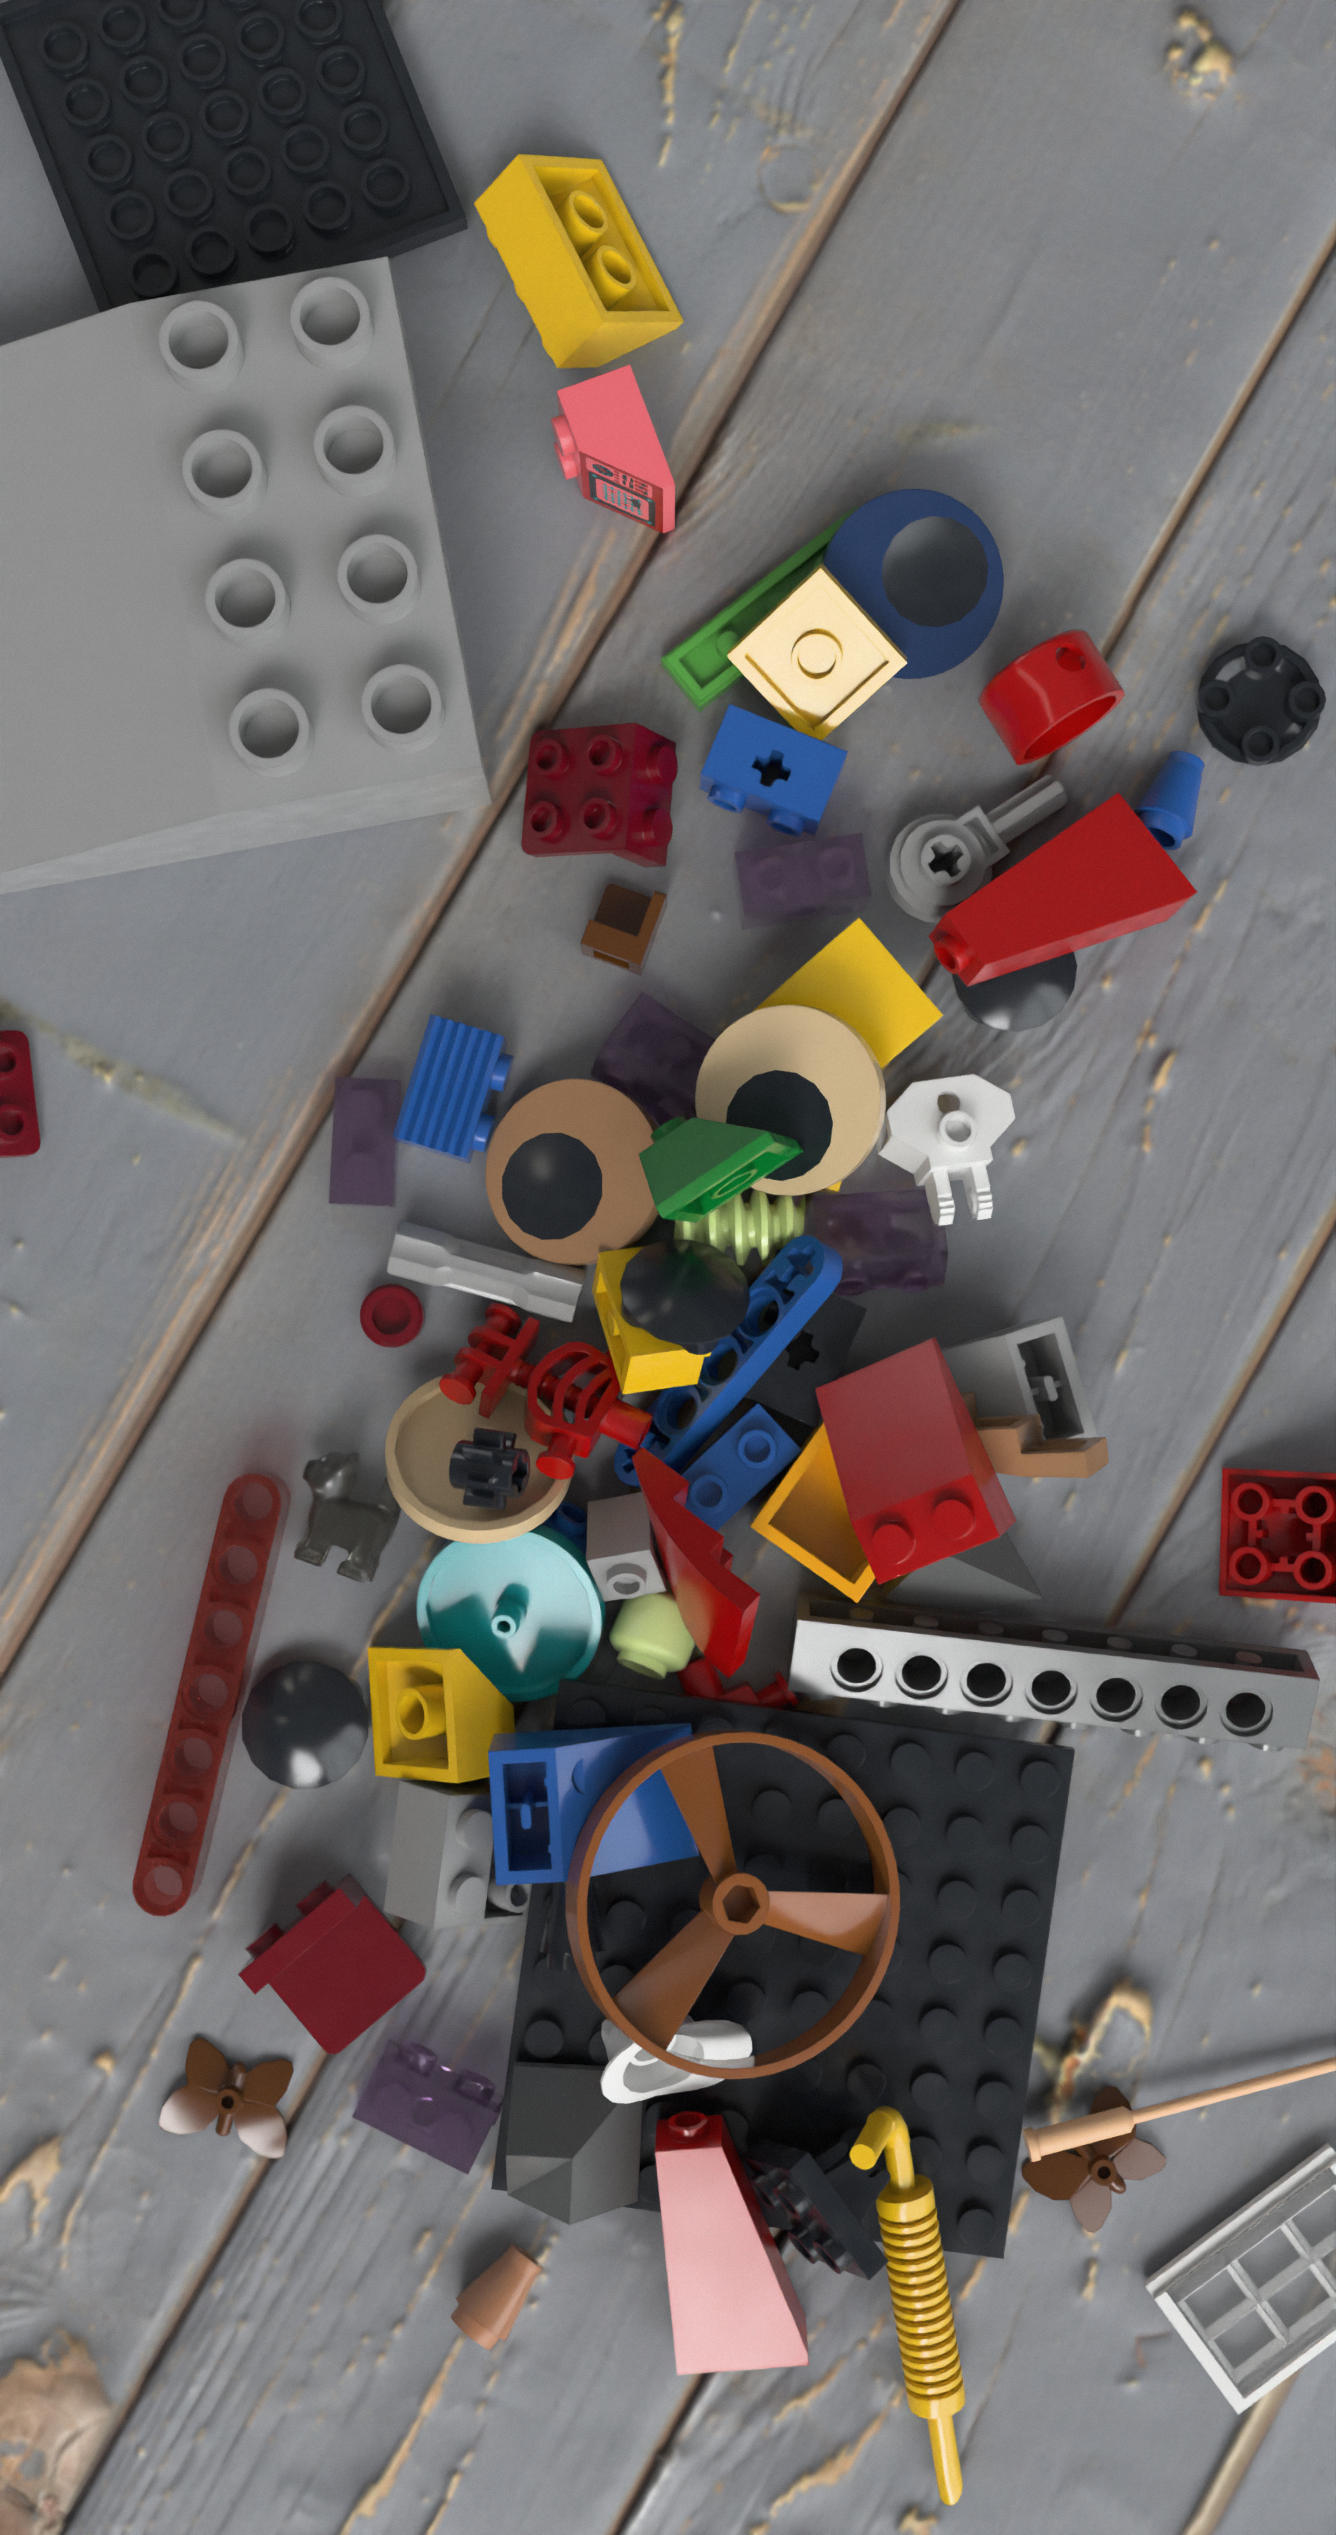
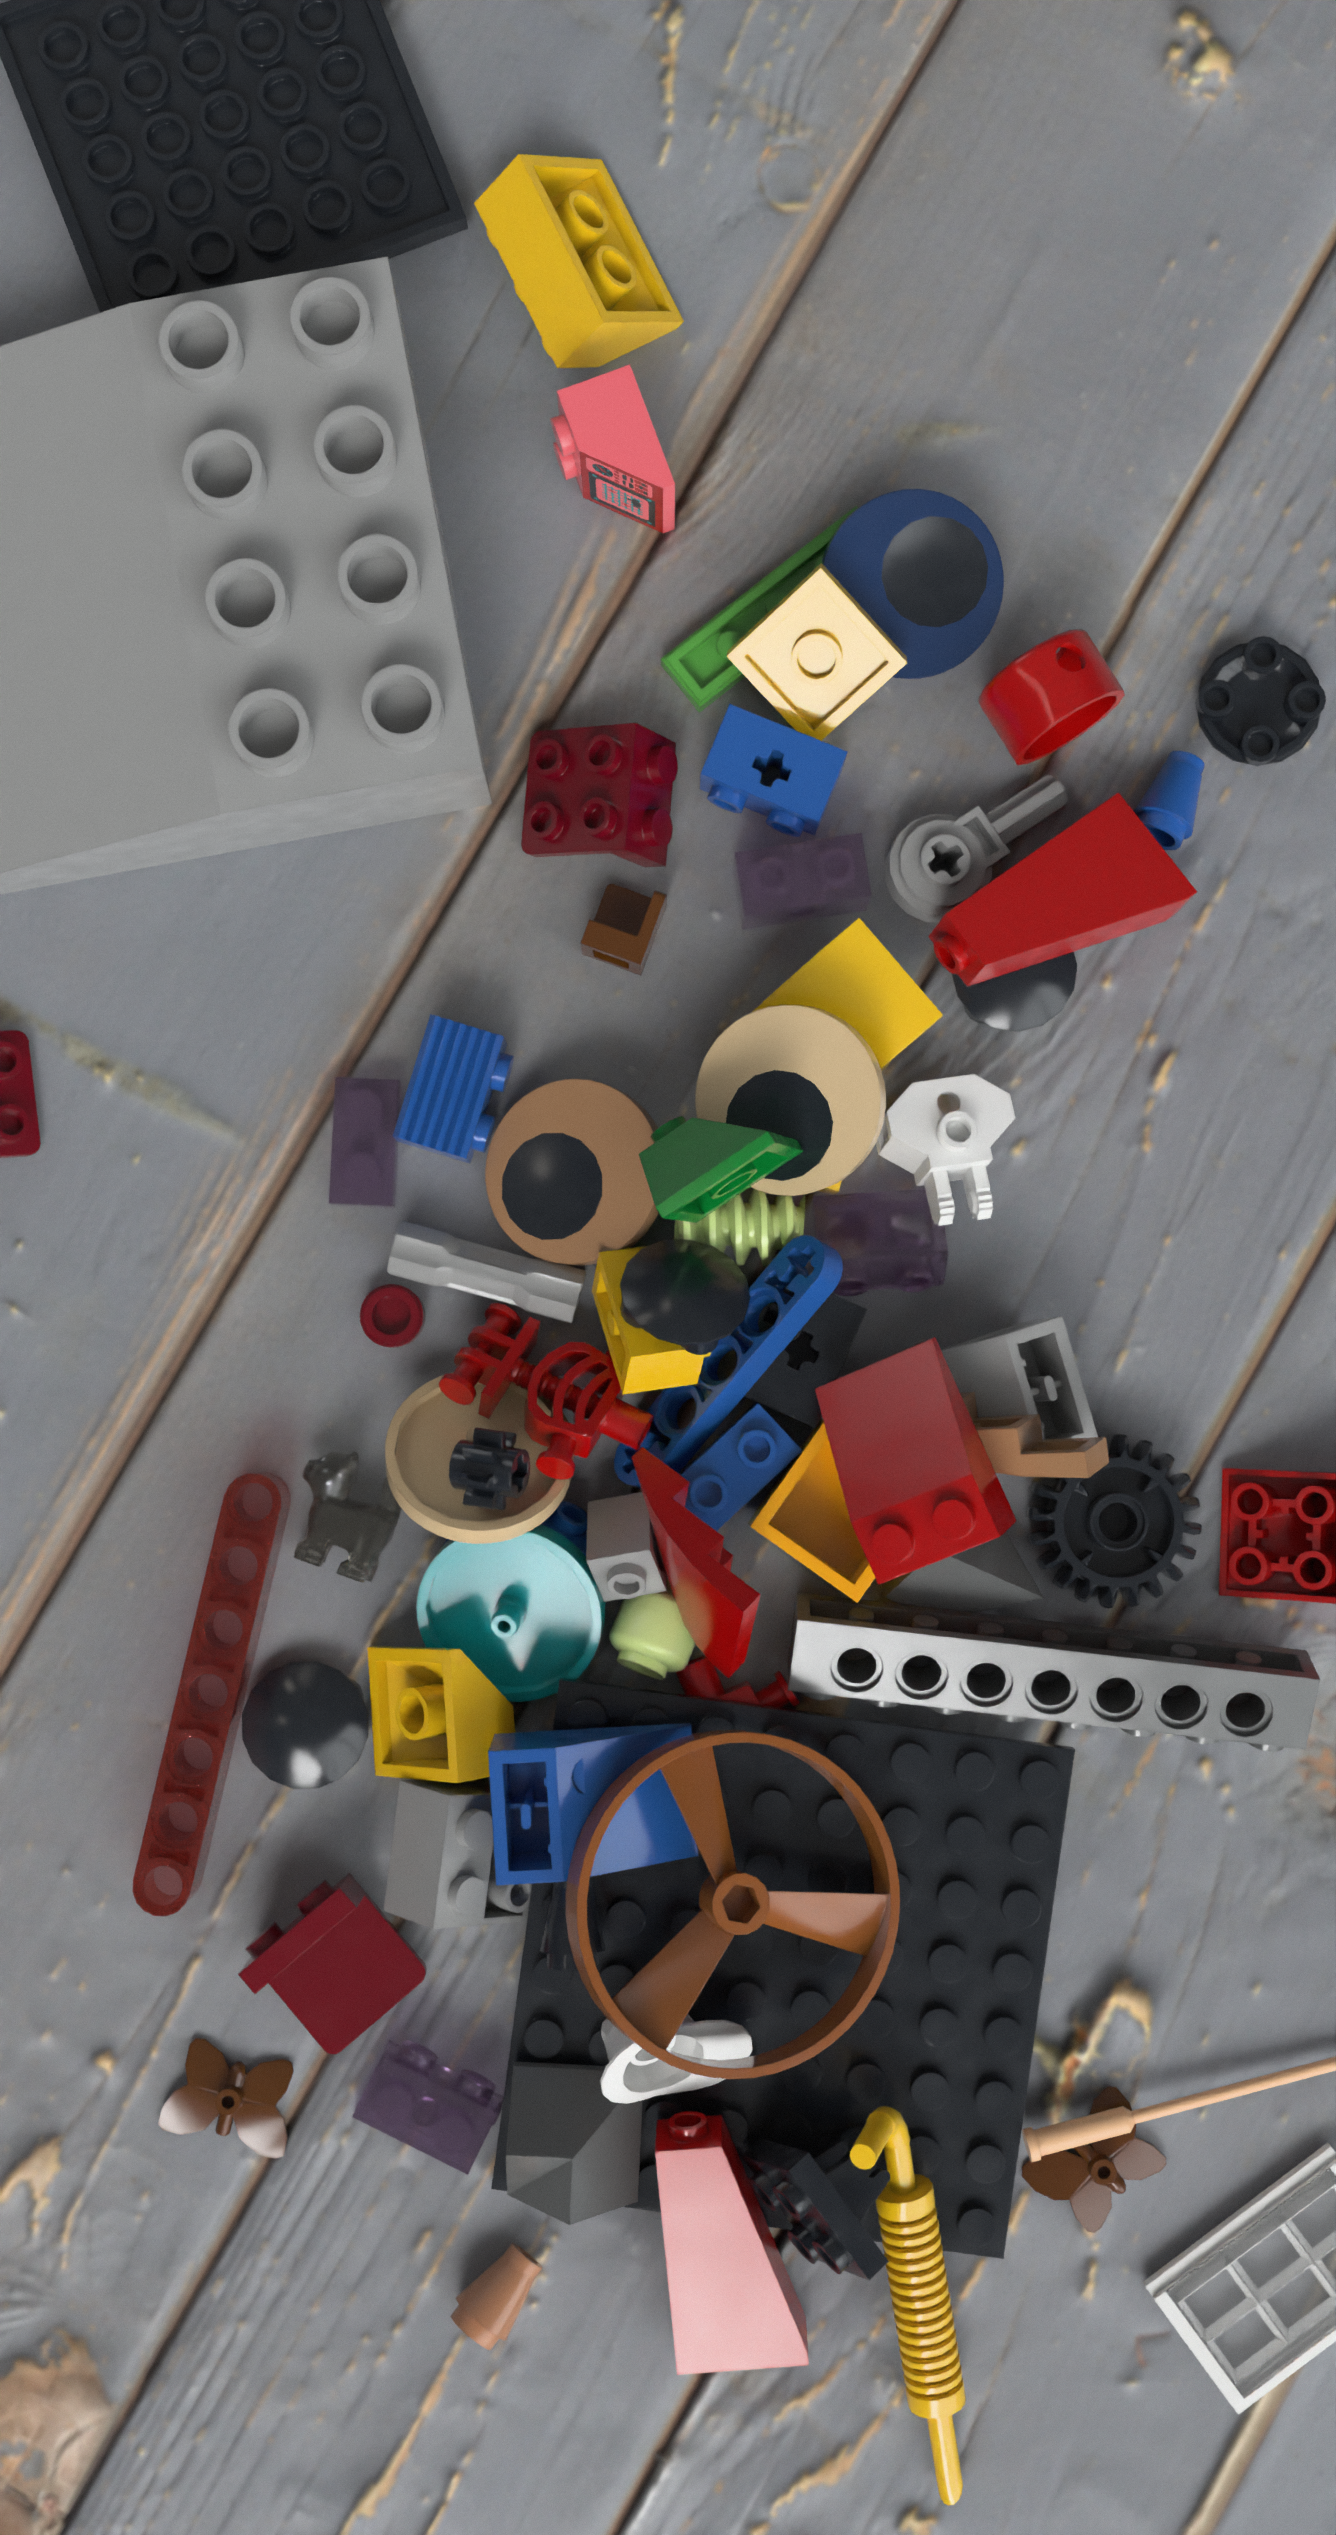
(654, 1059): clear purple bracket -> none
(1144, 1546): none -> black gear

